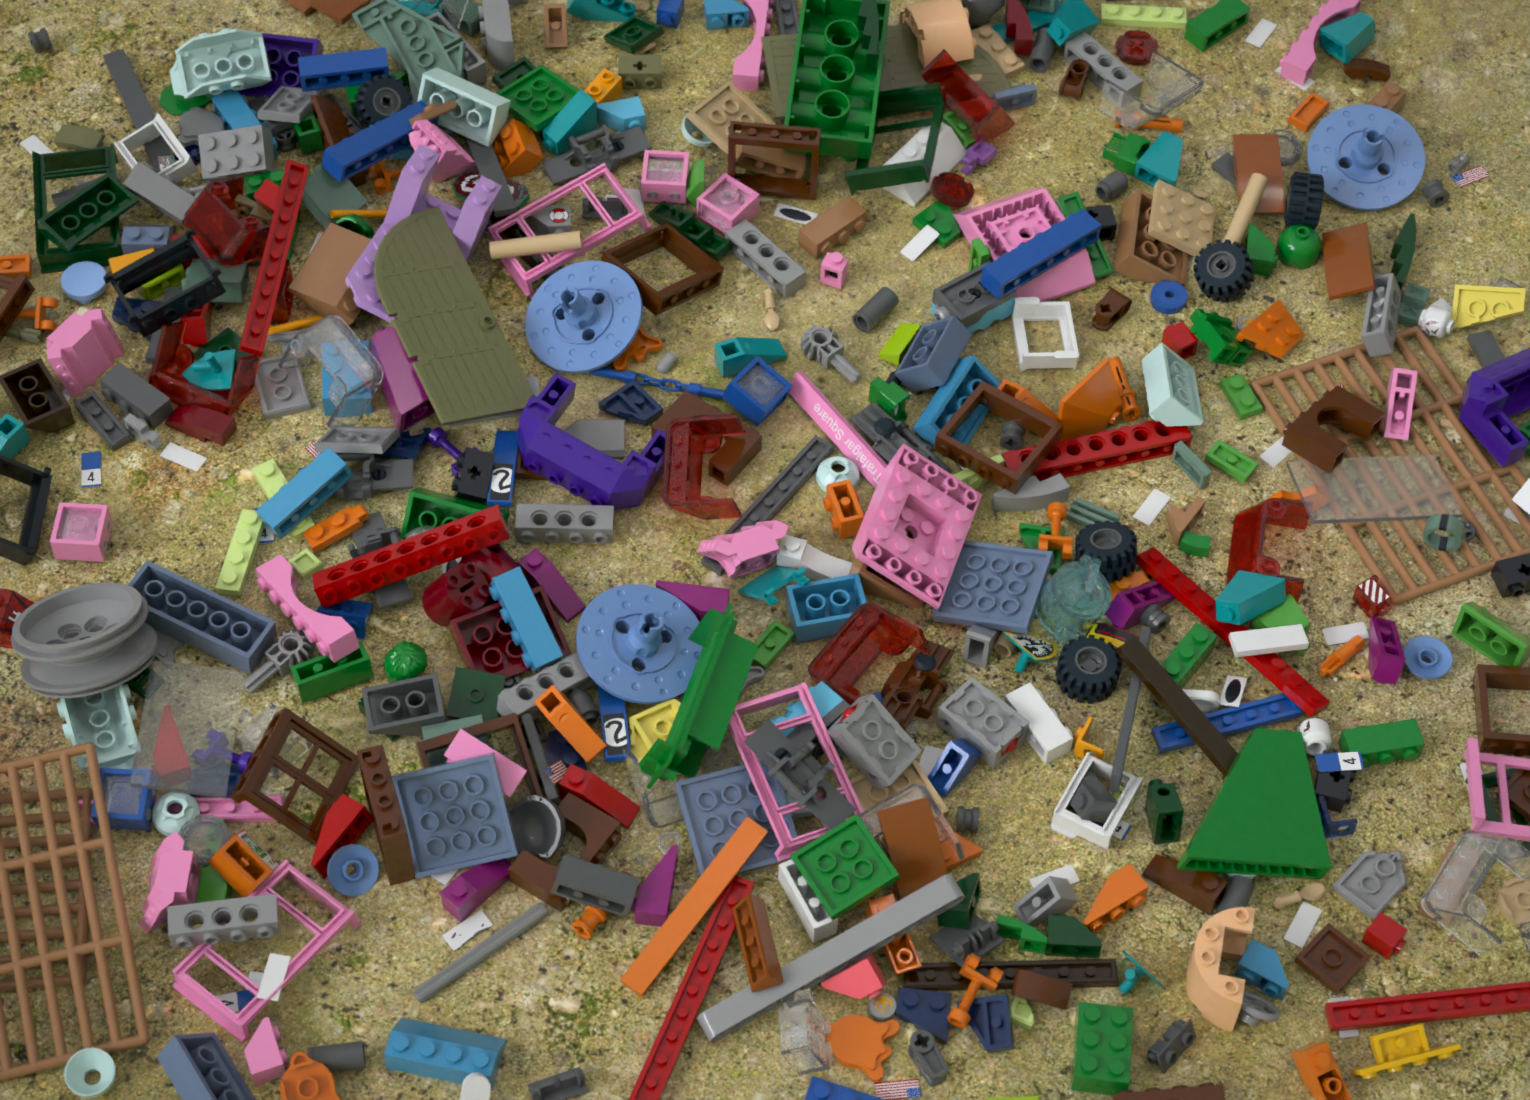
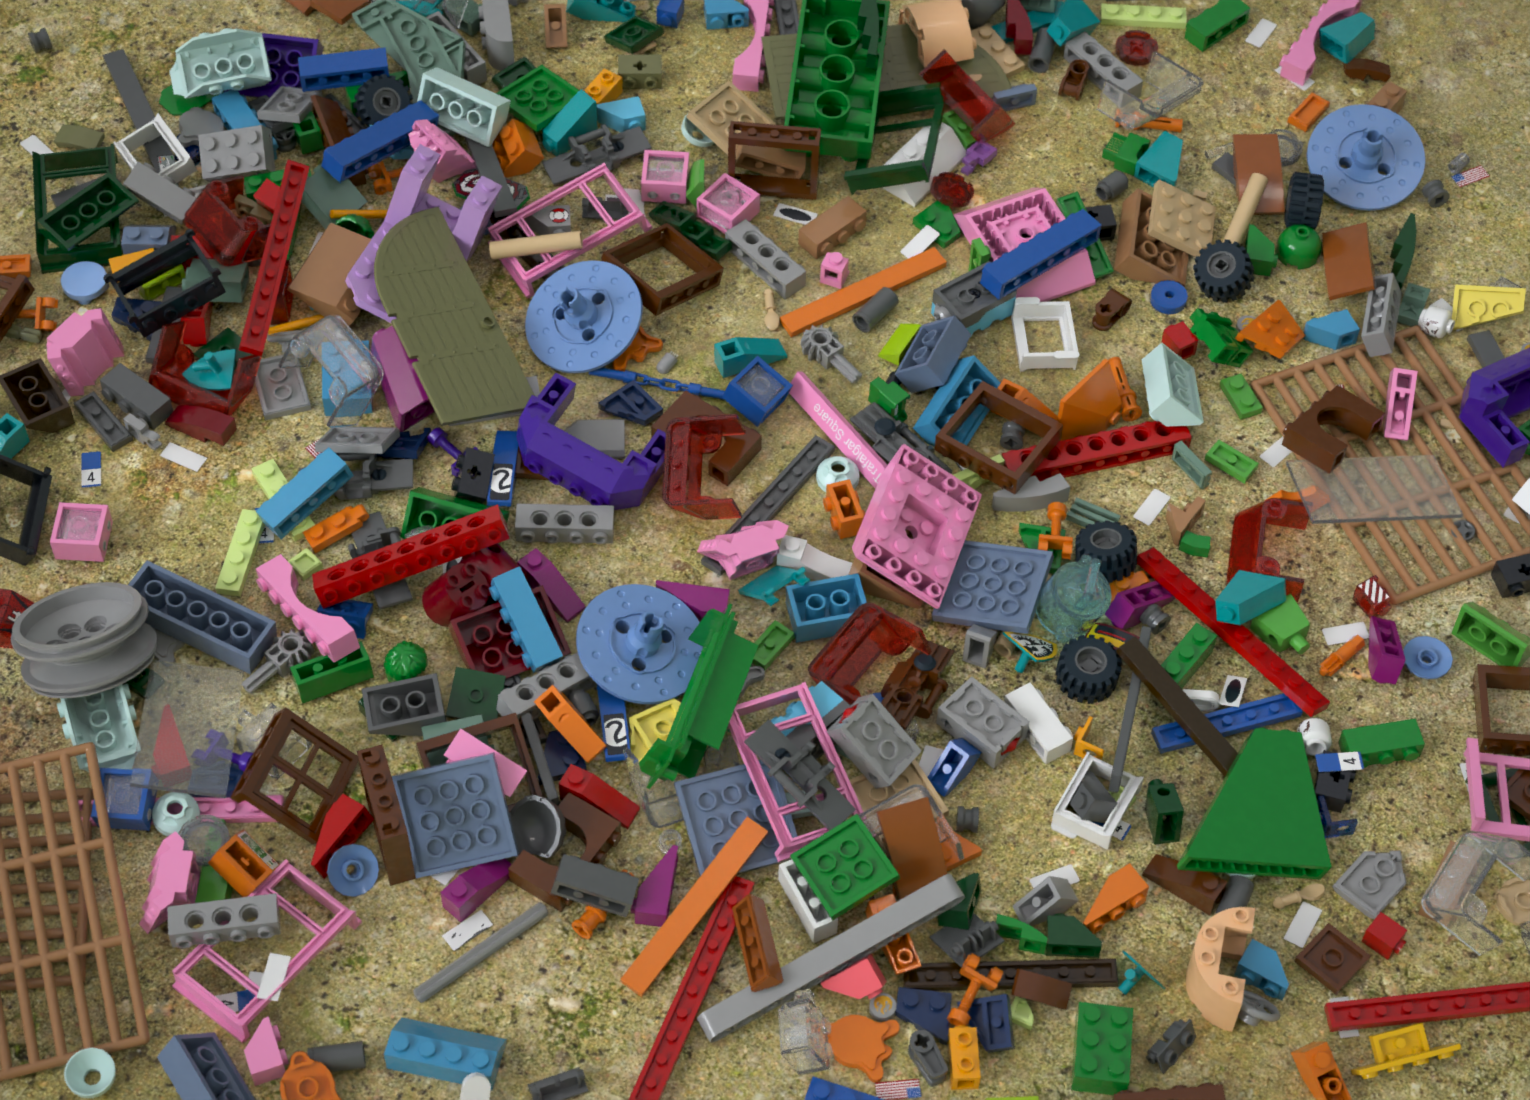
(433, 111): medium nougat plate -> none
(556, 771): sticker -> none
(862, 291): none -> orange tile
(963, 1058): none -> light orange brick
(1268, 640): white tile -> none
(1332, 330): none -> dark azure slope
(1446, 523): sand green piece -> none

